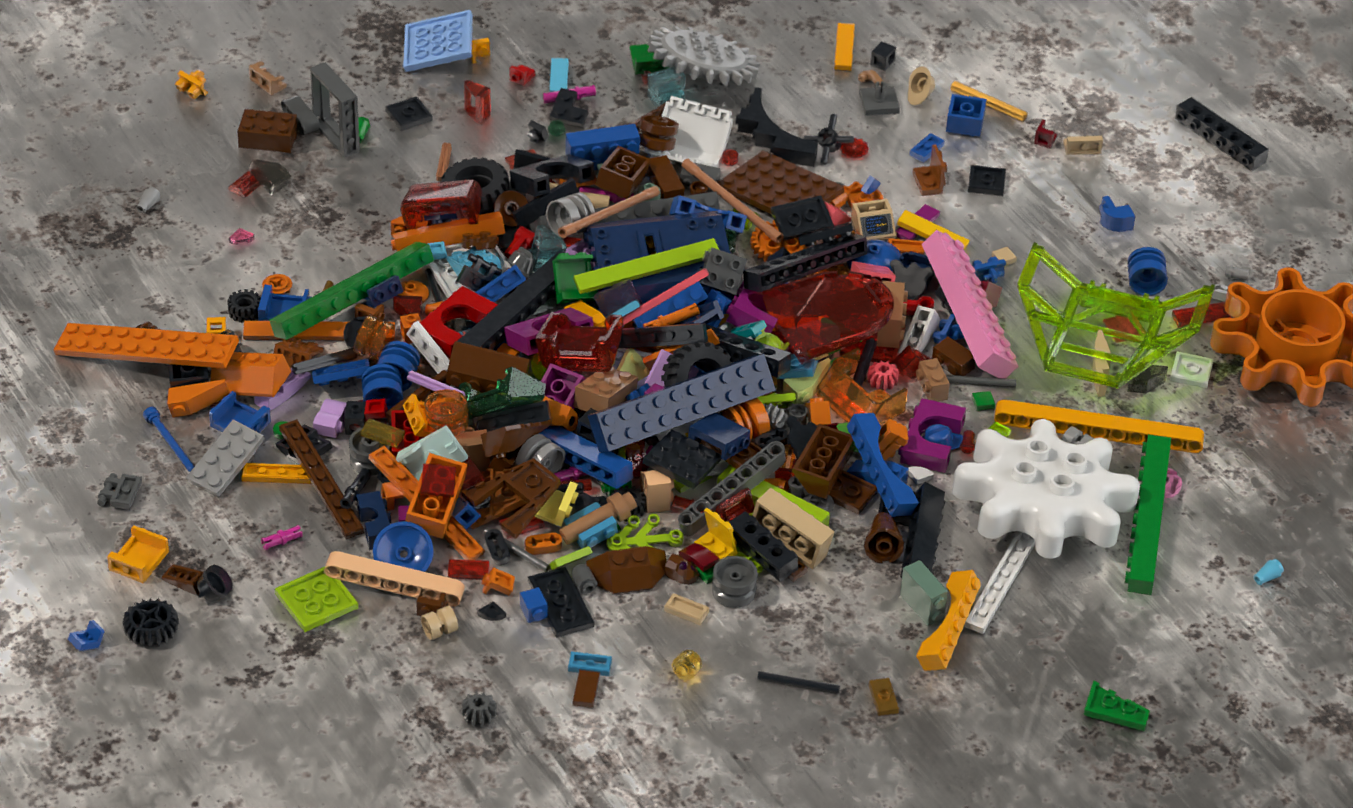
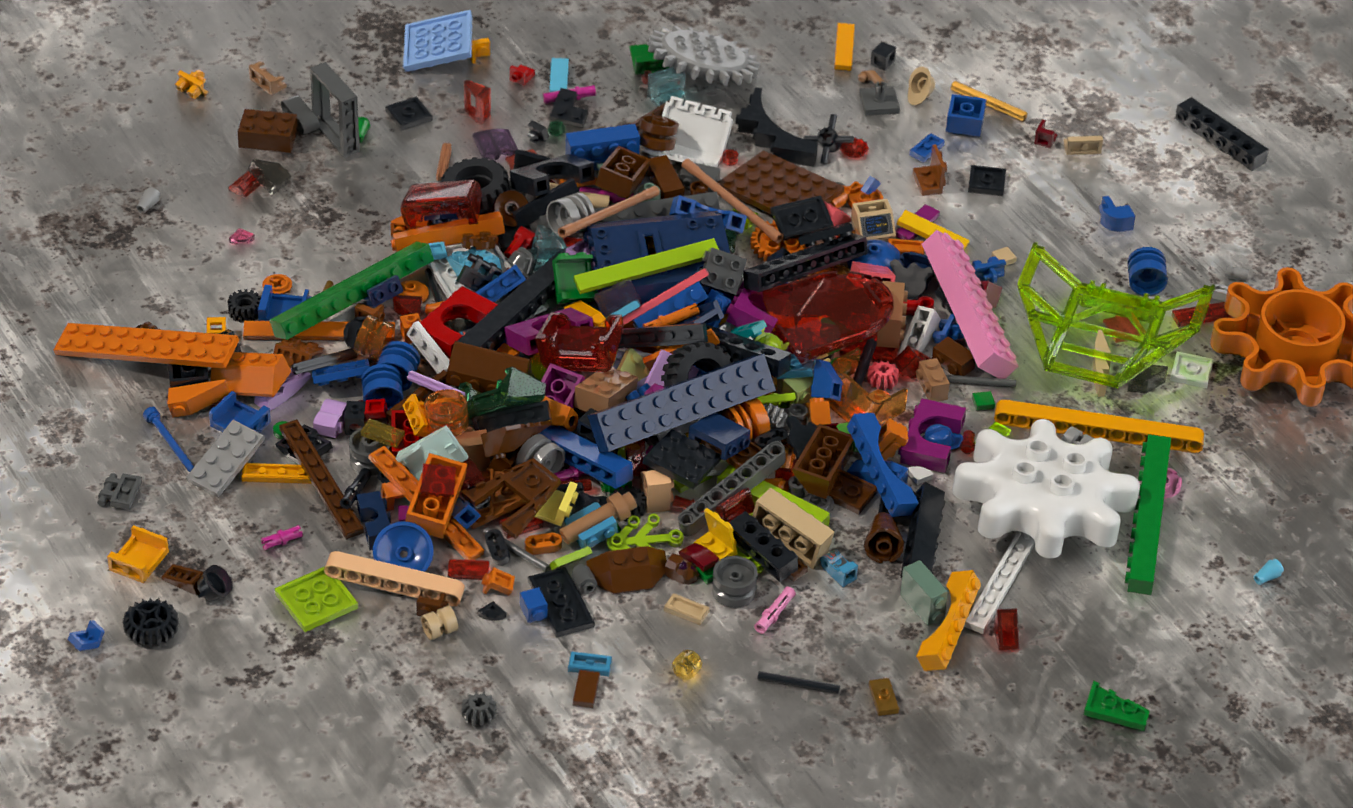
(494, 143): none -> clear purple slope
(764, 623): none -> bright pink pin
(826, 382): none -> blue slope
(839, 567): none -> dark azure leg
(1006, 629): none -> clear red slope

